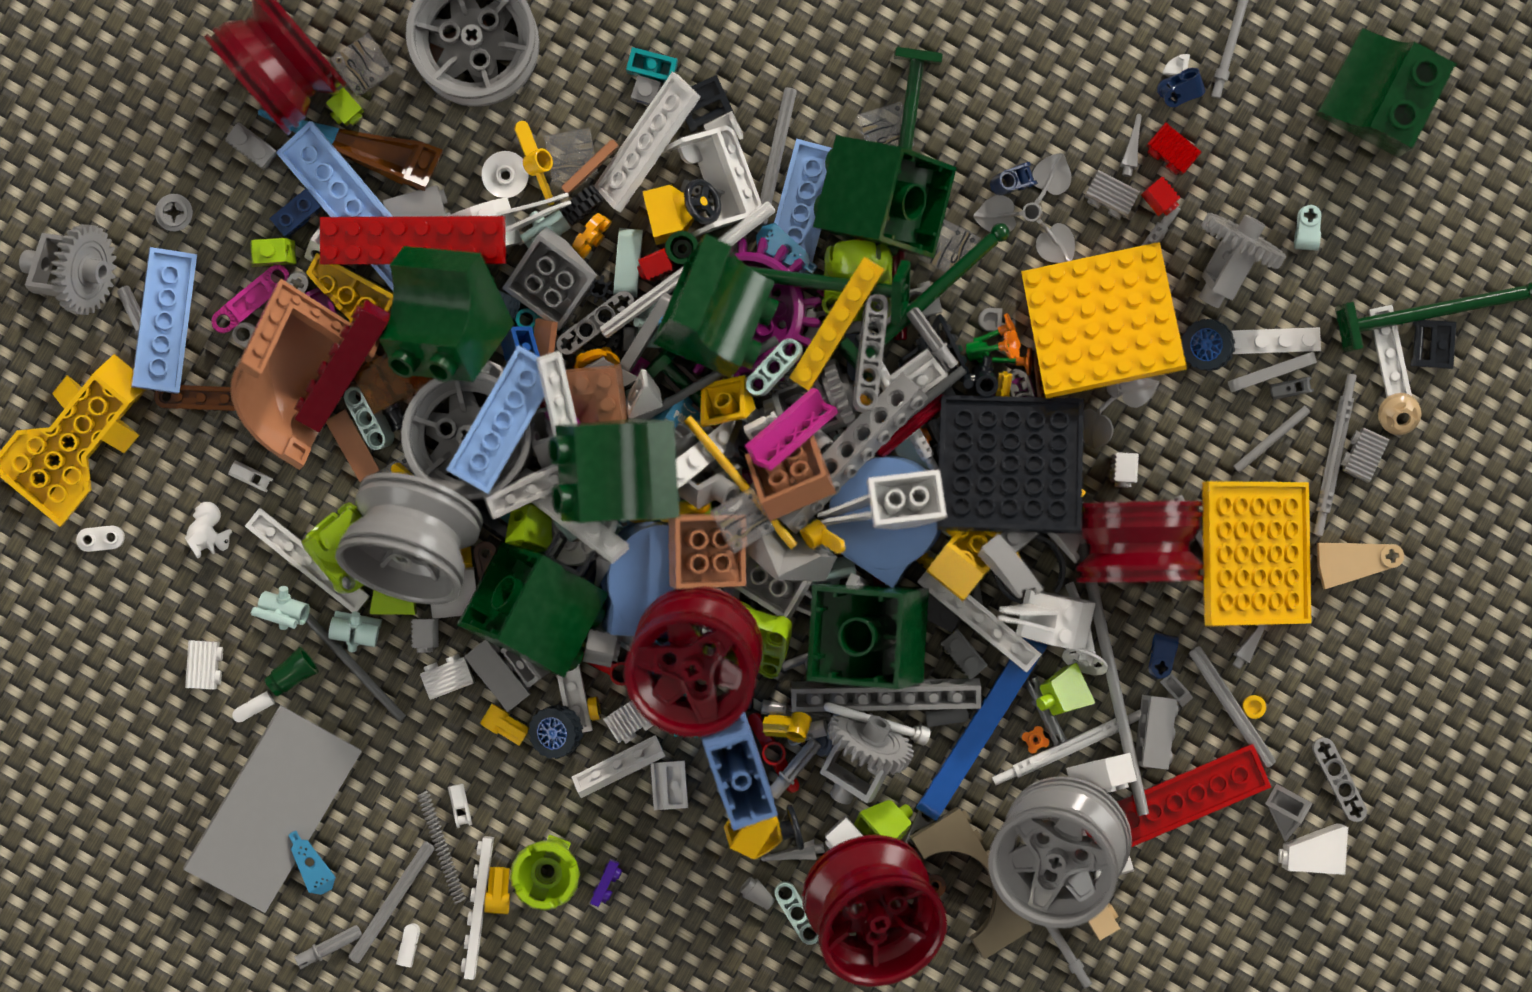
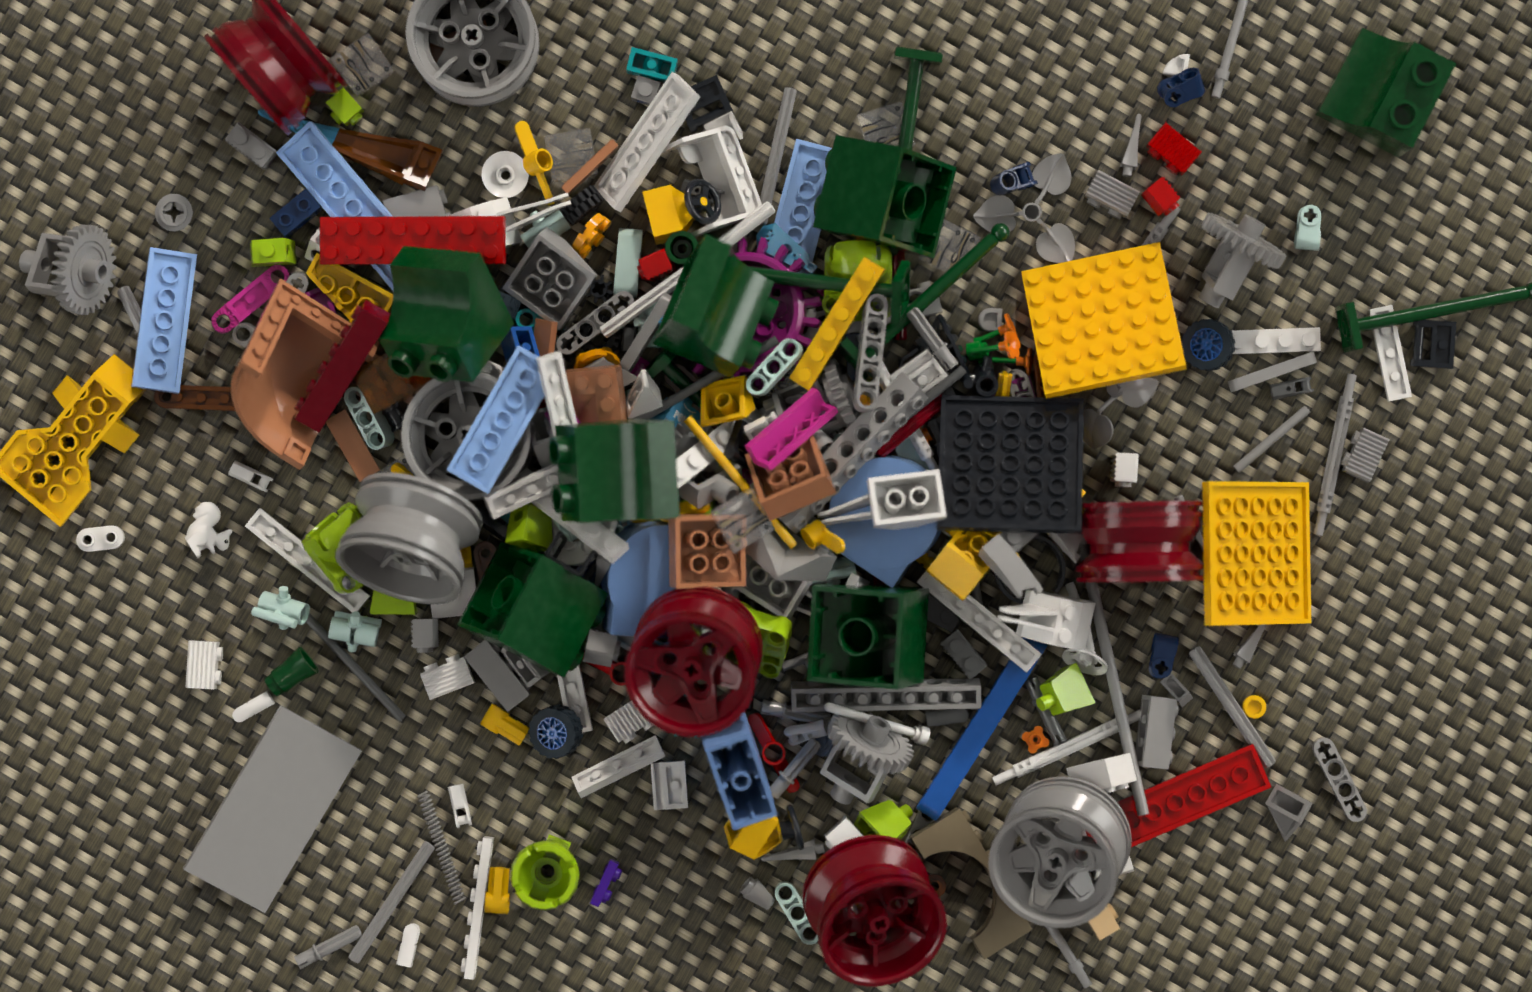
(311, 873): dark azure piece -> none
(594, 708): yellow tile -> none
(792, 727): yellow piece -> none
(1317, 852): white slope -> none
(1351, 561): tan piece -> none
(1395, 405): tan piece -> none

